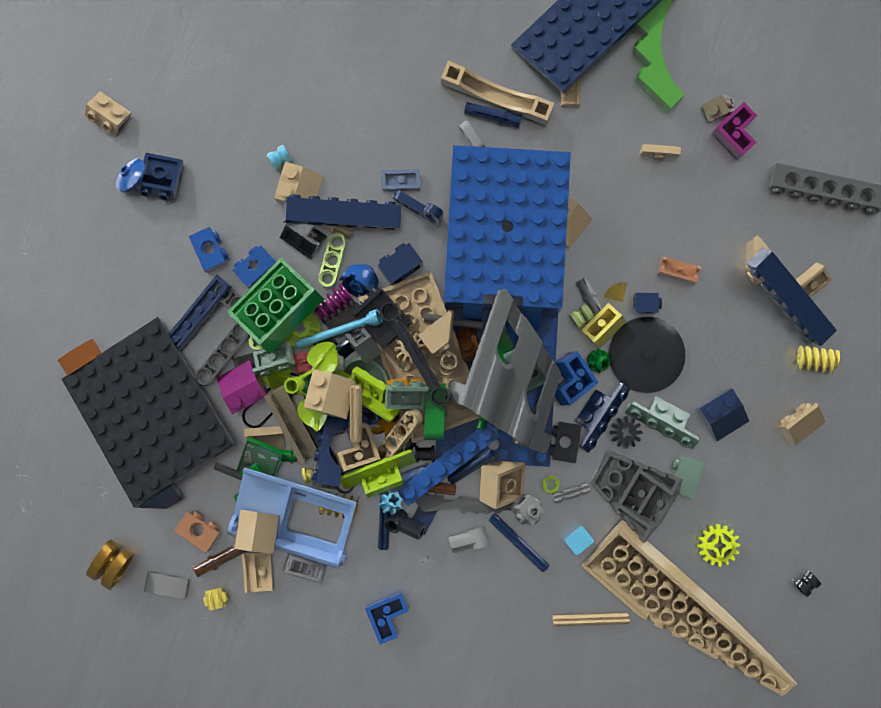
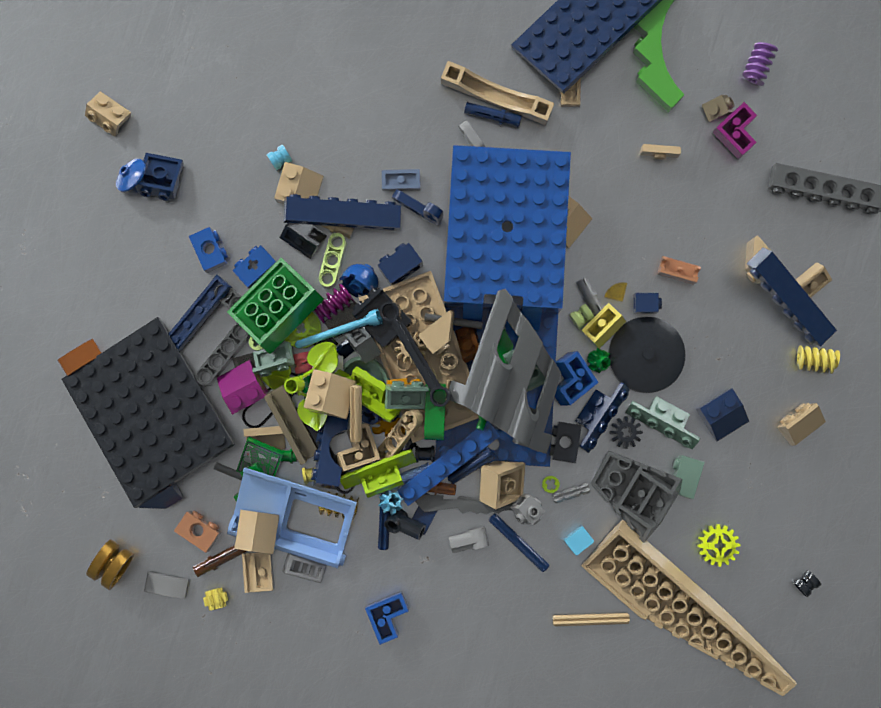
(758, 62): none -> medium lavender piece

